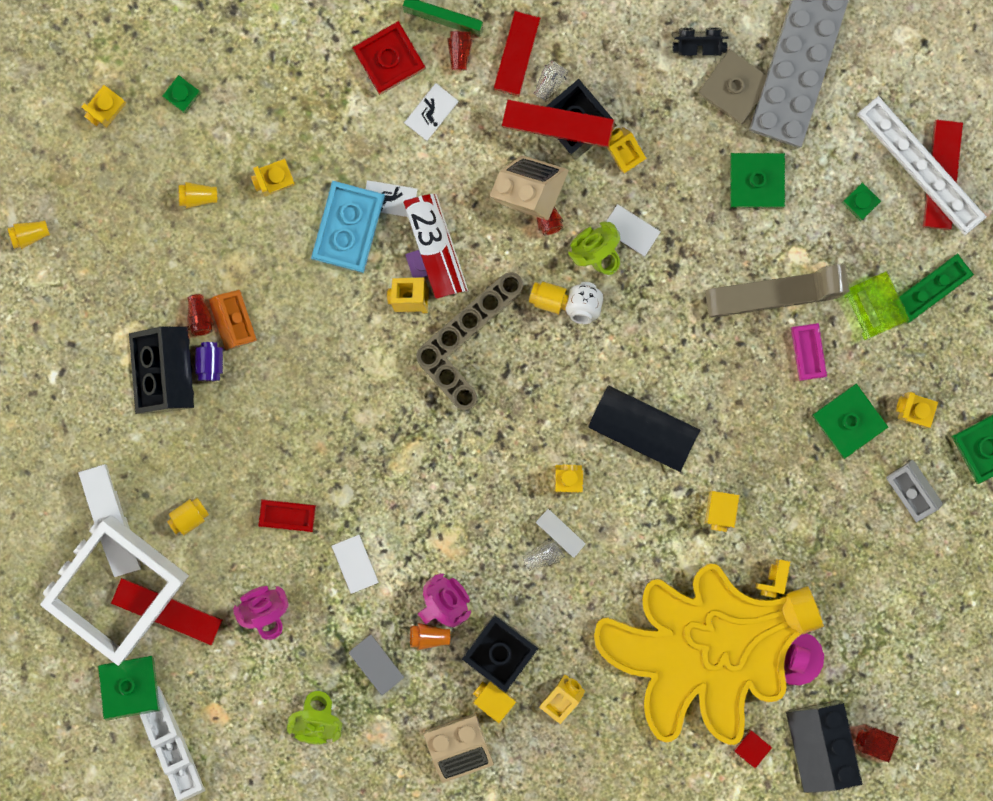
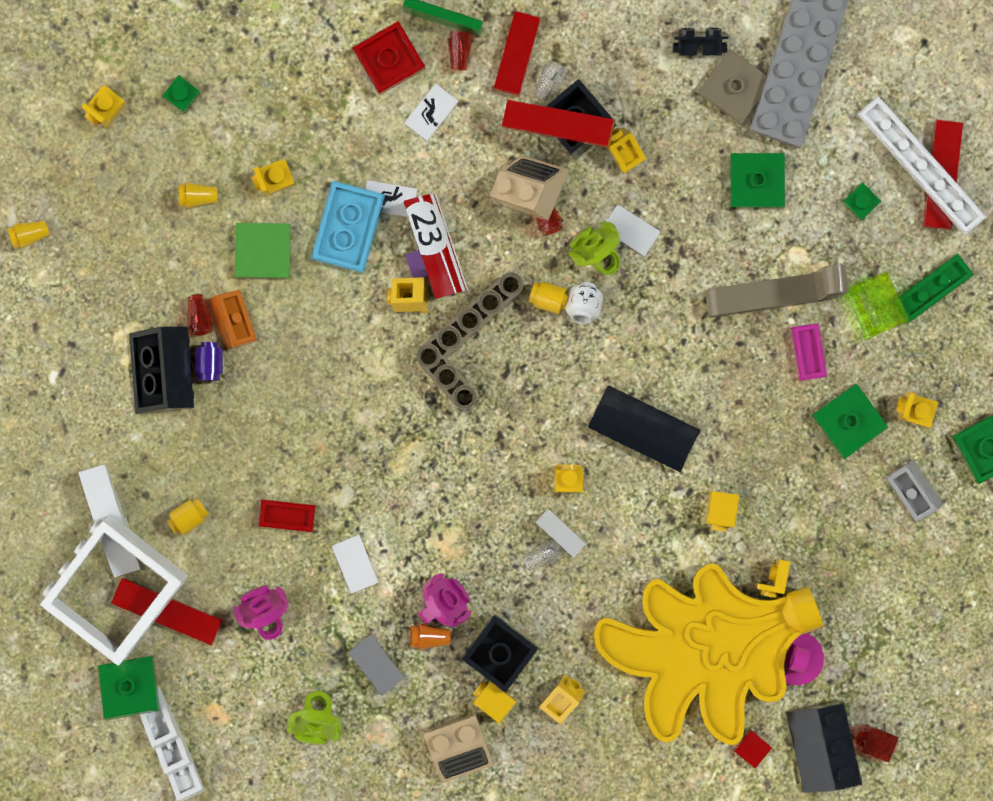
(262, 250): none -> bright green tile

